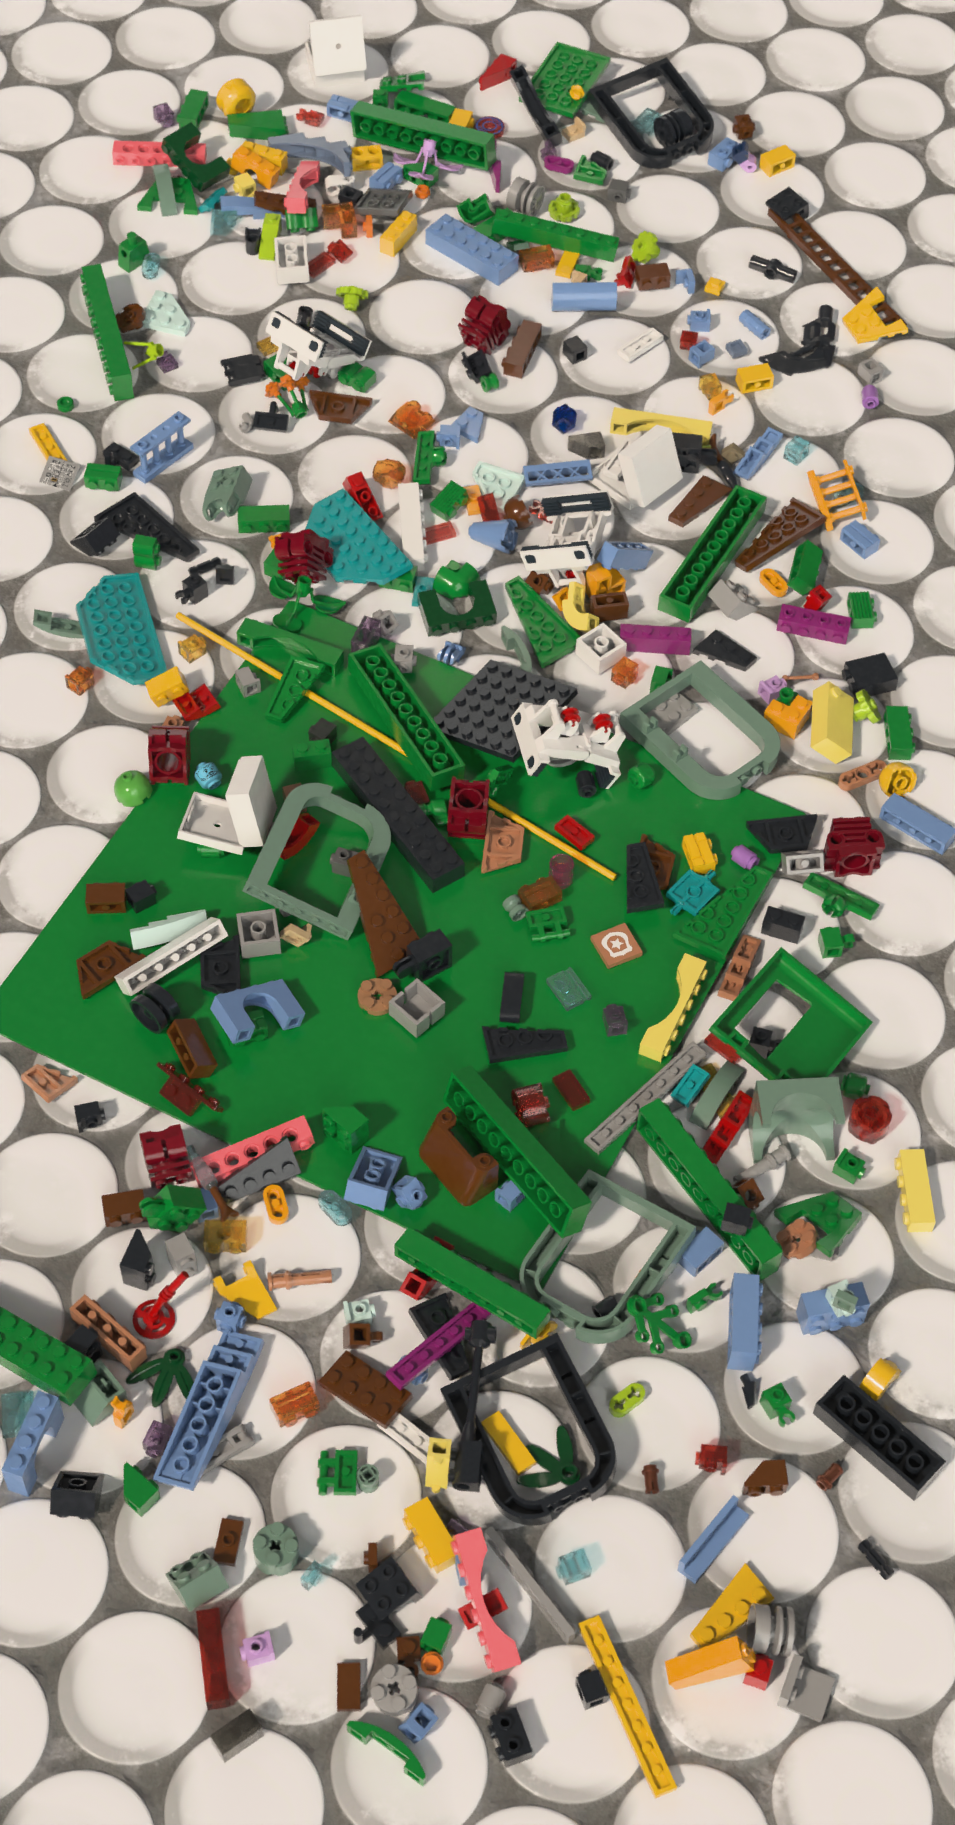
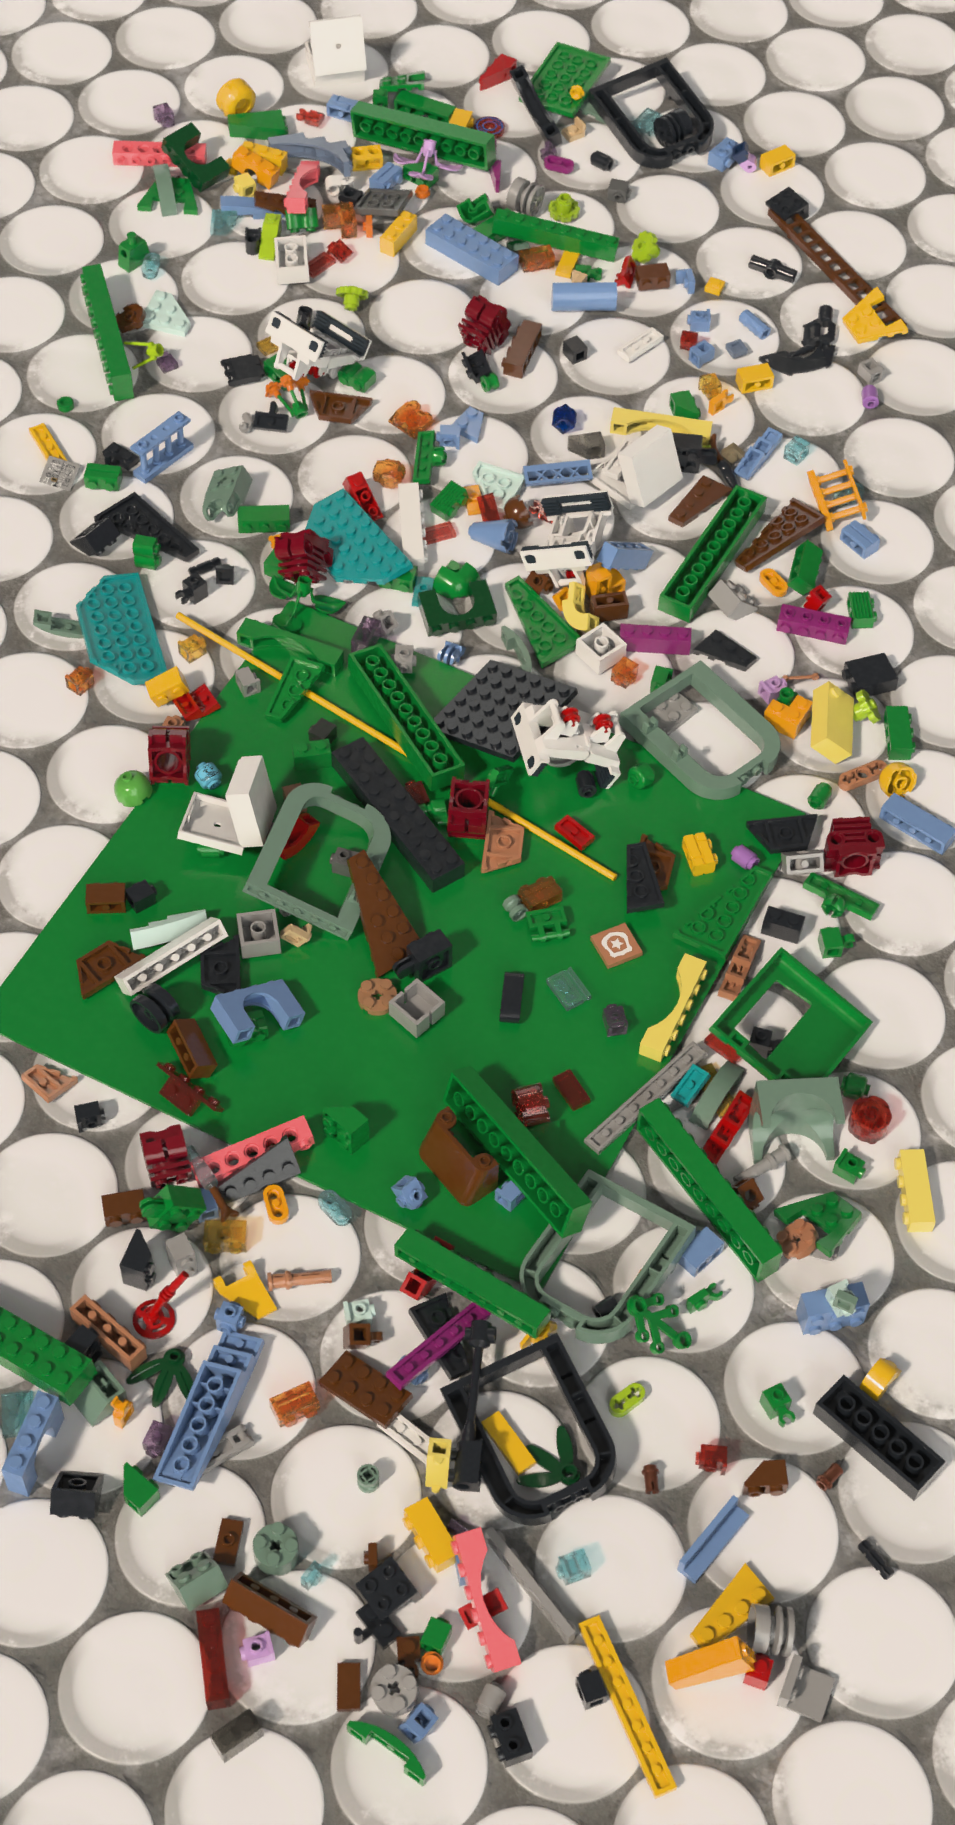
(194, 108): green brick -> none
(214, 198): teal plate -> none
(269, 1609): none -> reddish brown brick
(345, 1472): green plate -> none
(372, 1178): medium blue slope -> none
(519, 1044): black wing -> none
(561, 869): clear pink wheel -> none
(589, 172): green wing -> none
(684, 405): none -> green slope
(692, 892): teal plate -> none
(737, 1219): black brick -> none
(743, 126): reddish brown brick -> none
(744, 1322): medium blue brick -> none
(749, 1390): black bar -> none
(820, 795): none -> green brick

